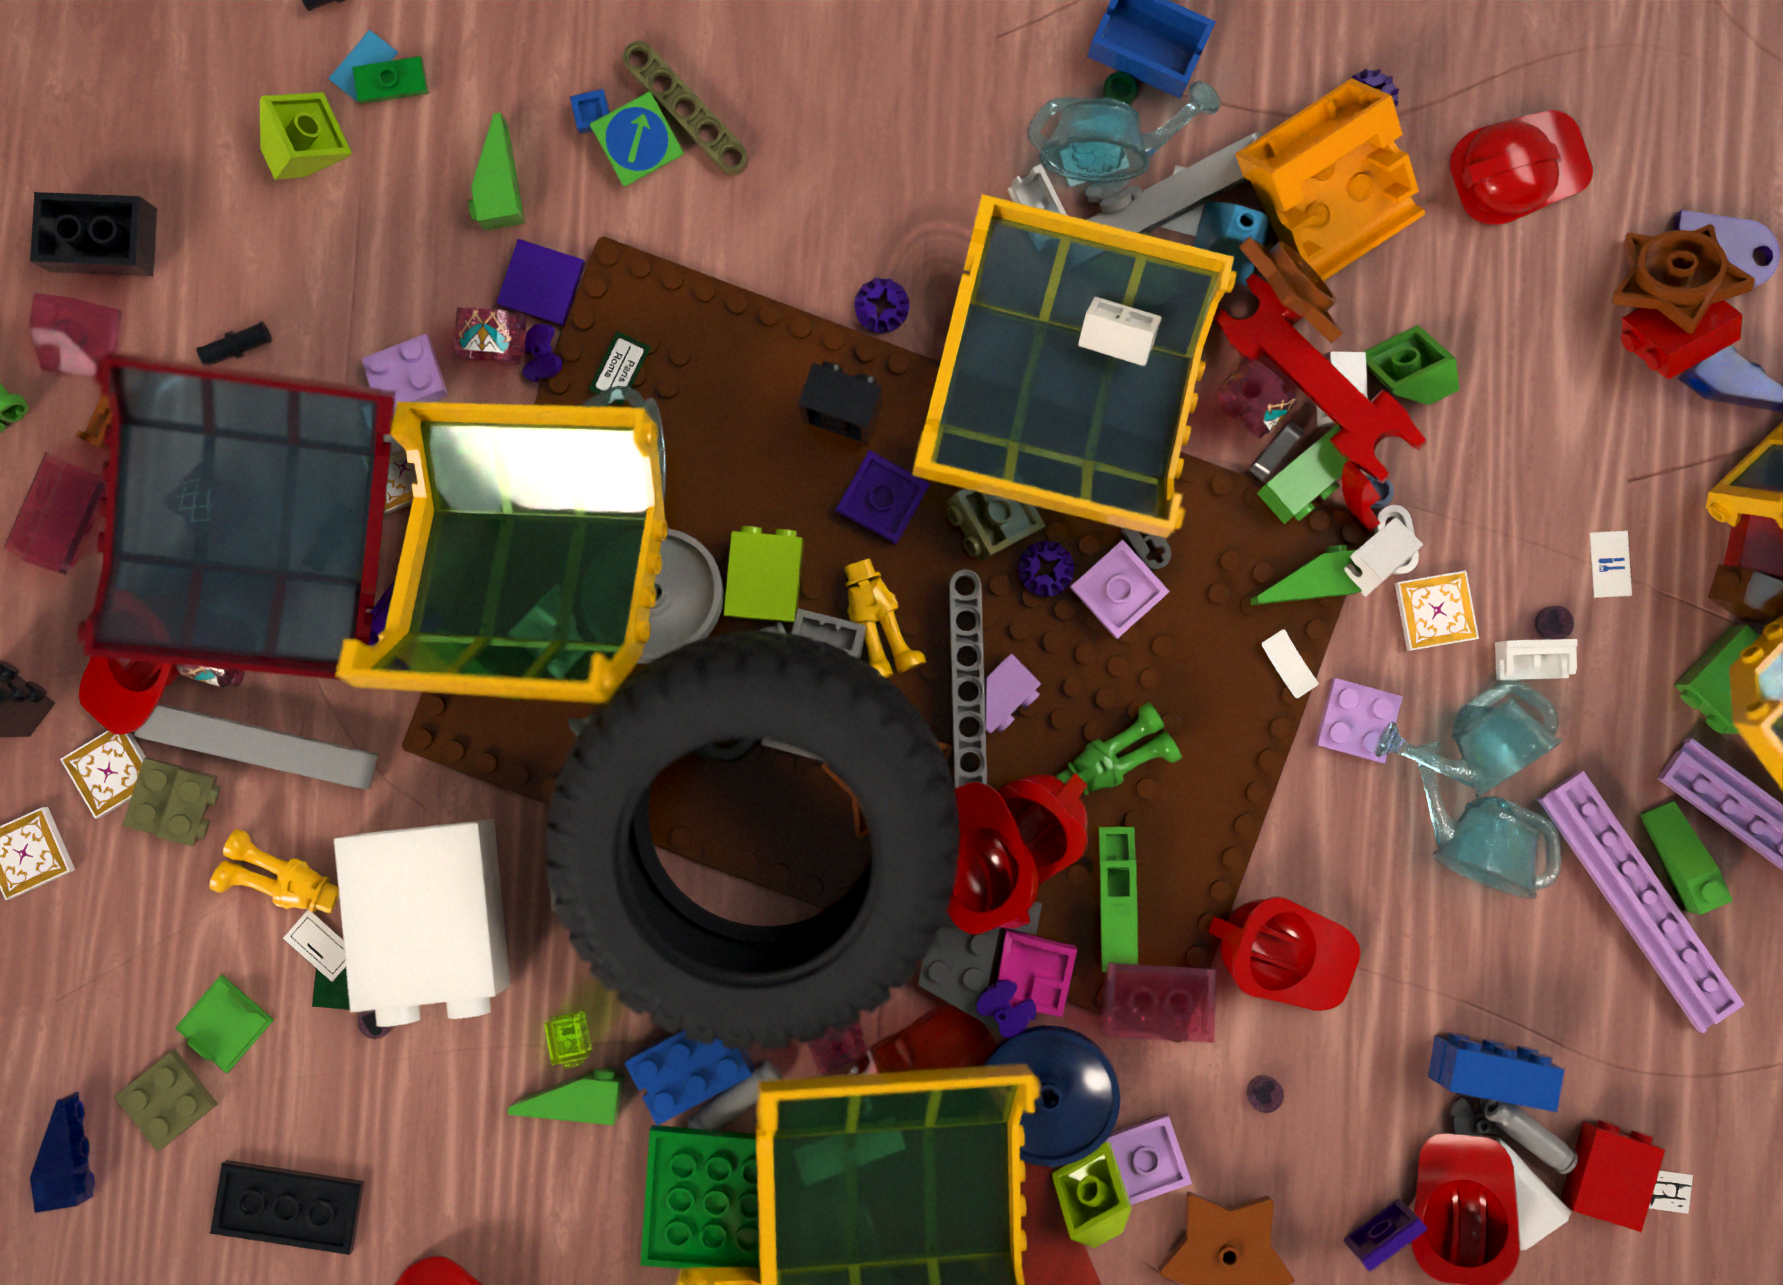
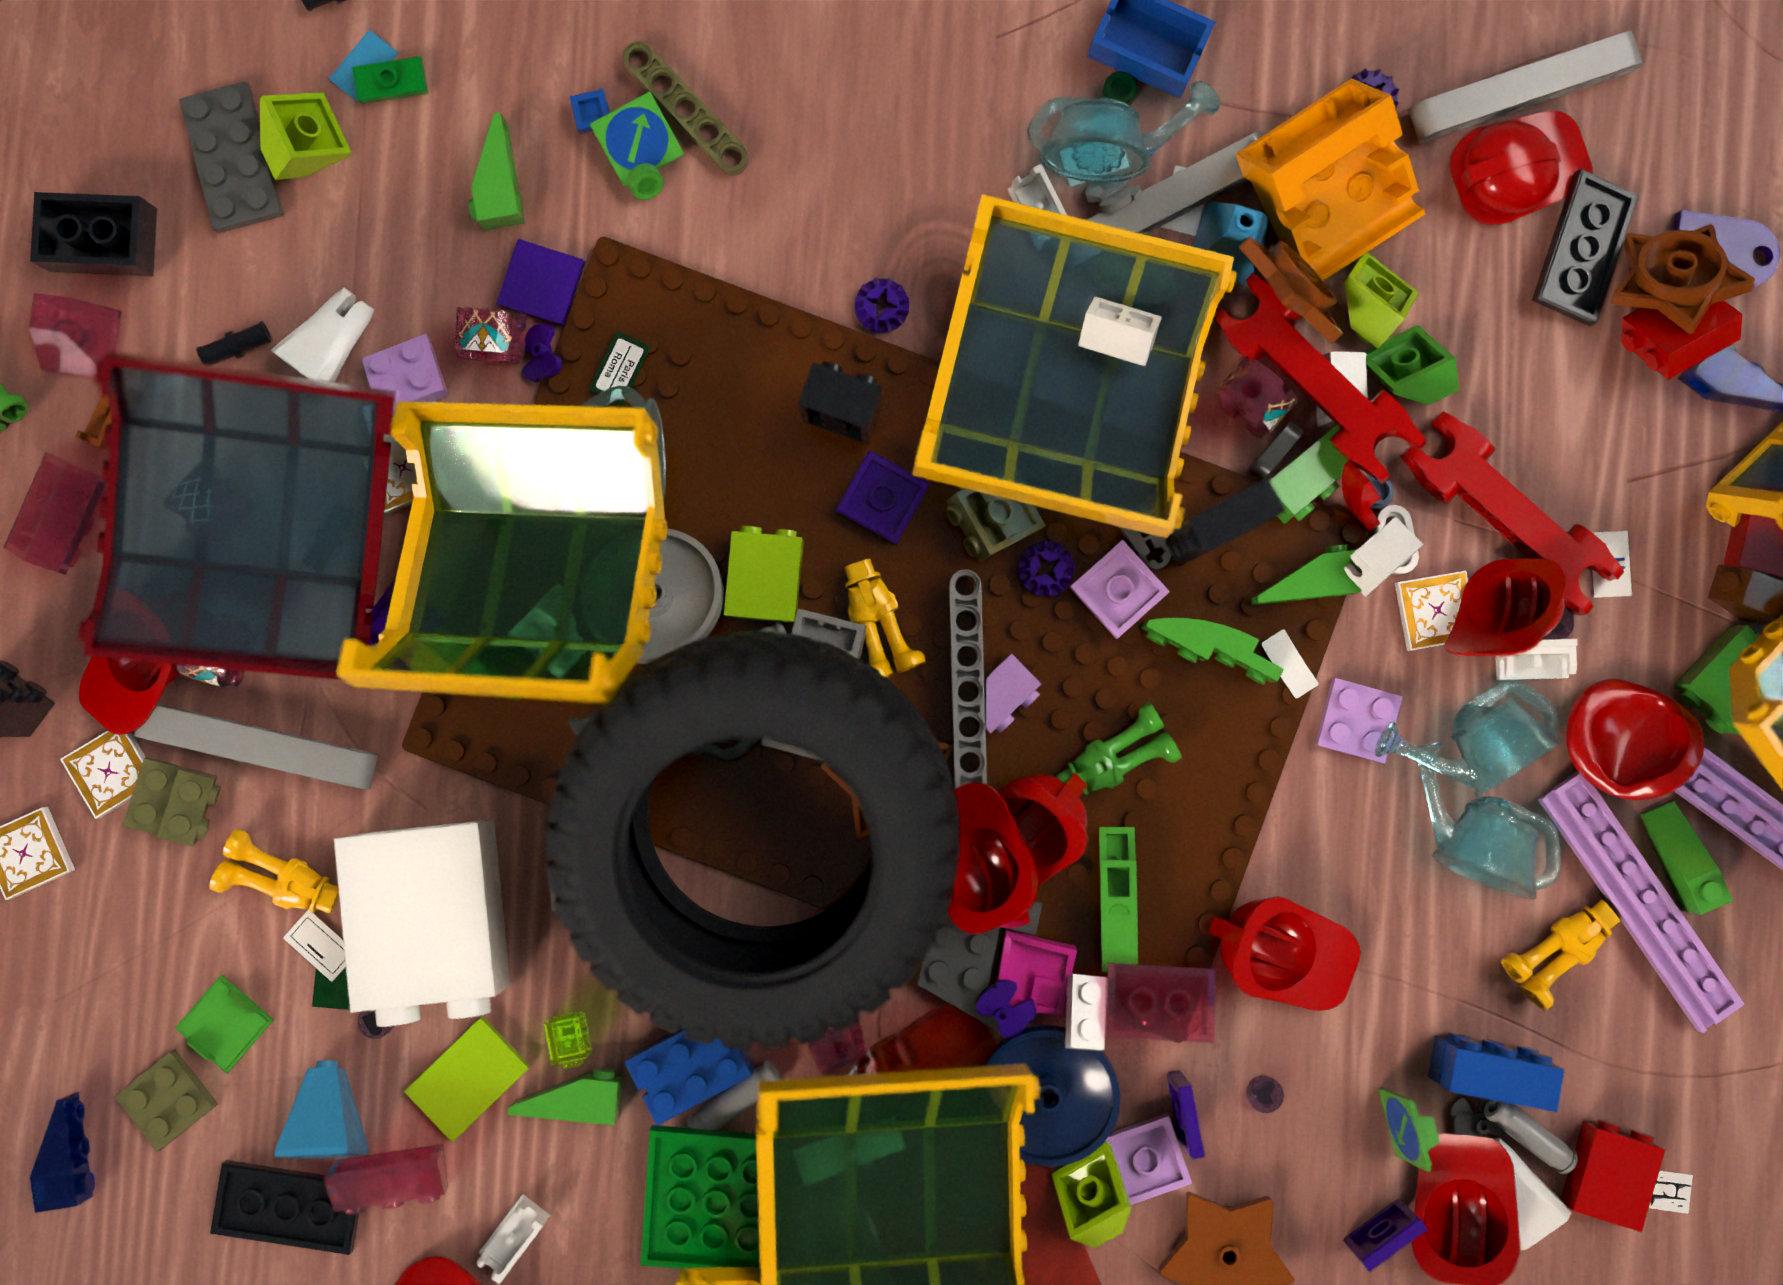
(229, 158): none -> dark grey plate
(323, 1118): none -> dark azure slope
(326, 338): none -> white piece
(387, 1179): none -> clear pink slope
(467, 1078): none -> lime tile
(512, 1237): none -> white hinge
(645, 181): none -> bright green tile
(1085, 1012): none -> white plate
(1185, 1114): none -> dark purple tile
(1201, 637): none -> bright green slope
(1224, 522): none -> black arch
(1376, 300): none -> lime slope
(1409, 1132): none -> bright green piece
(1503, 506): none -> red piece
(1508, 608): none -> red piece
(1525, 87): none -> light grey beam
(1578, 939): none -> yellow piece
(1585, 247): none -> black tile
(1633, 740): none -> red piece

